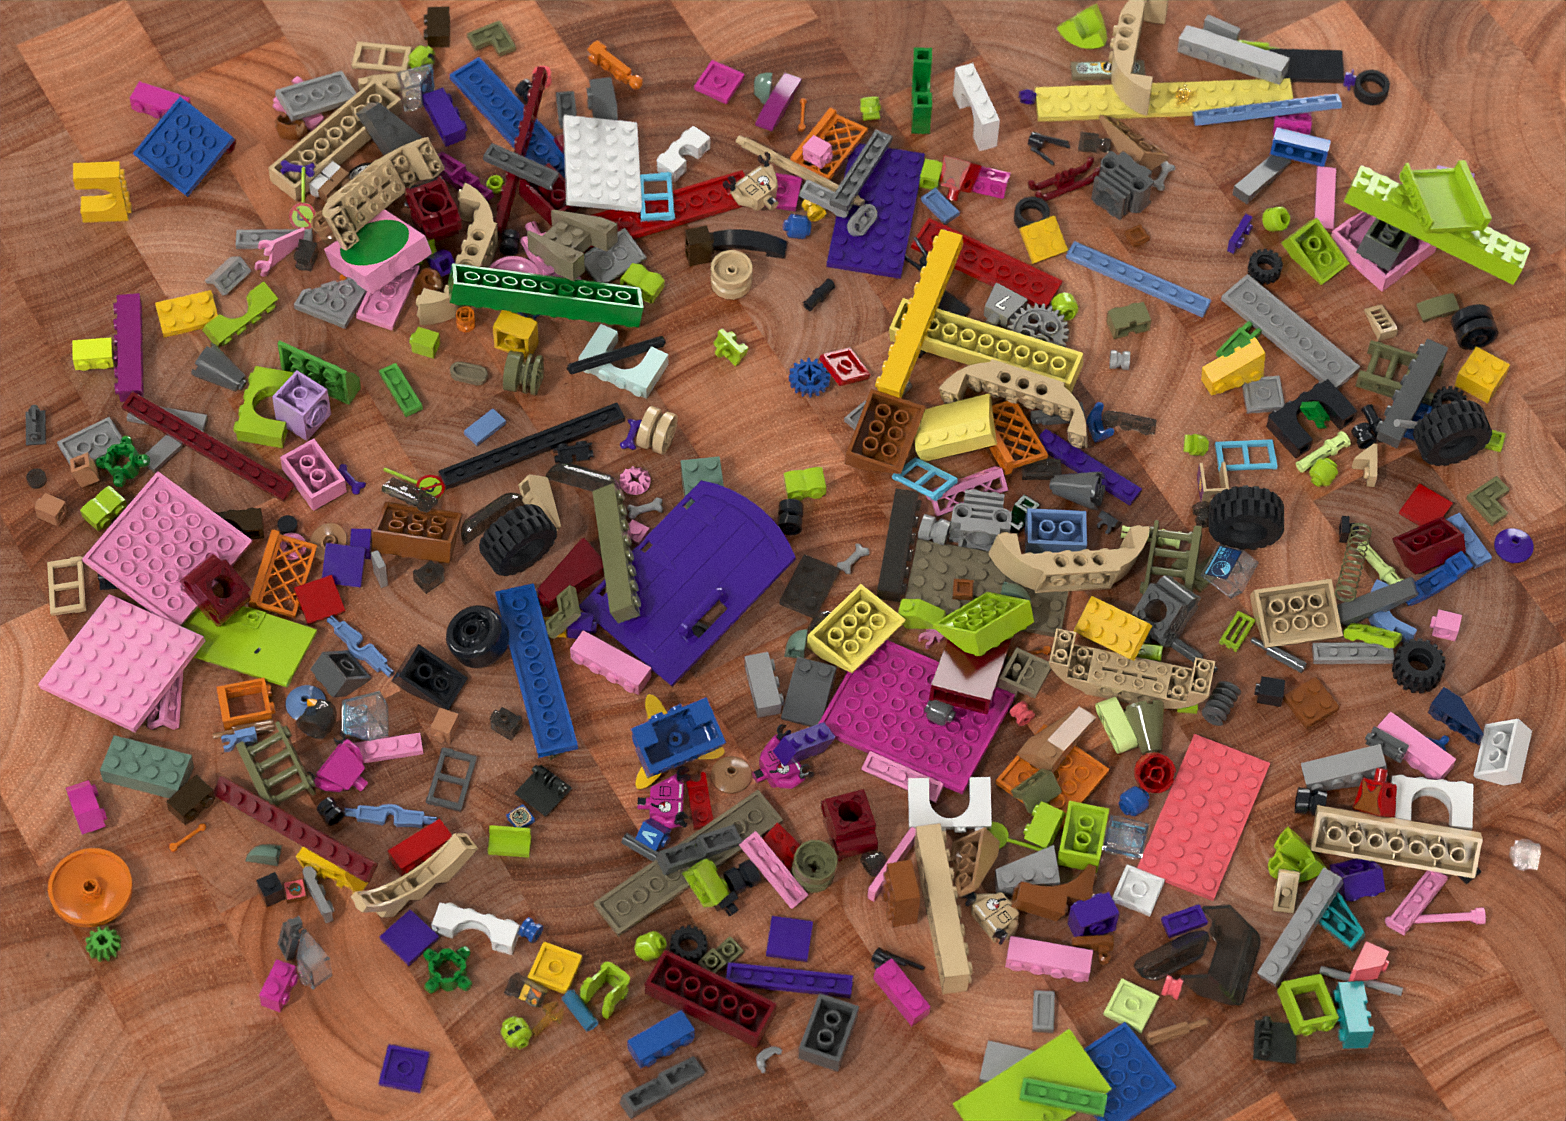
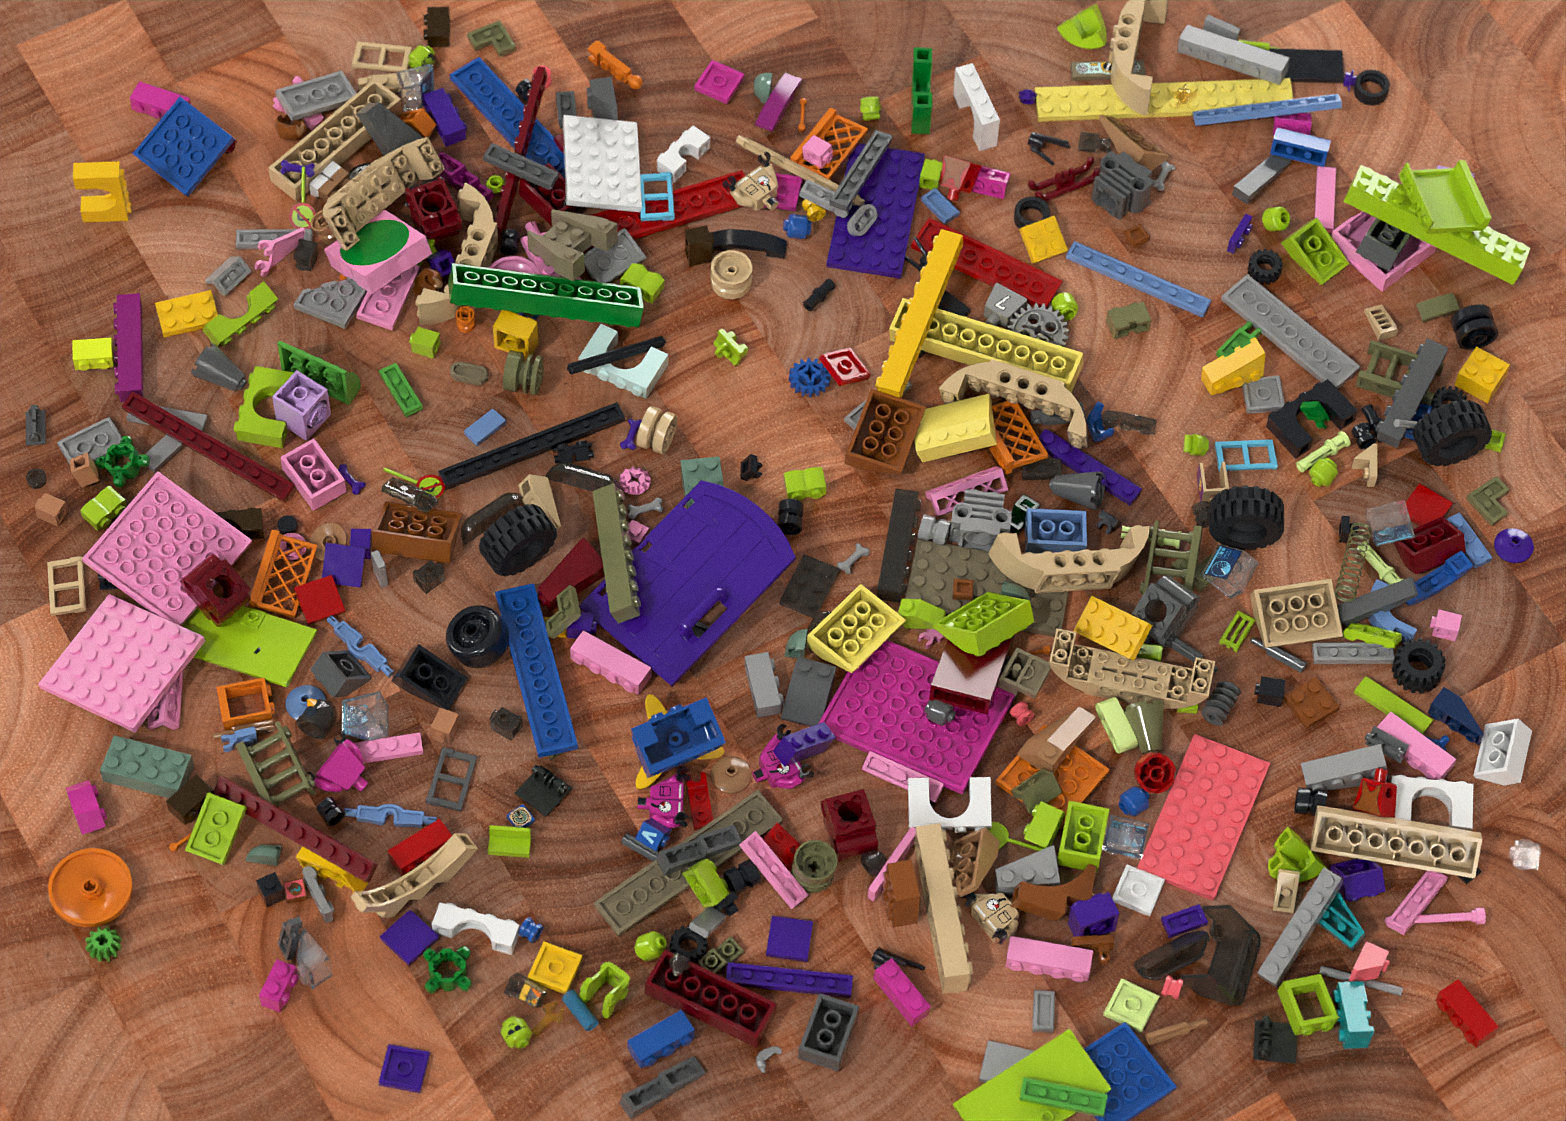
(216, 828): none -> lime plate
(419, 121): none -> orange slope
(679, 964): none -> clear smoke plate
(707, 922): none -> light grey tile
(749, 468): none -> black tile
(951, 480): medium azure window -> none
(1118, 359): light grey wheel -> none
(1388, 702): none -> lime tile
(1389, 523): none -> clear slope
(1466, 1013): none -> red brick

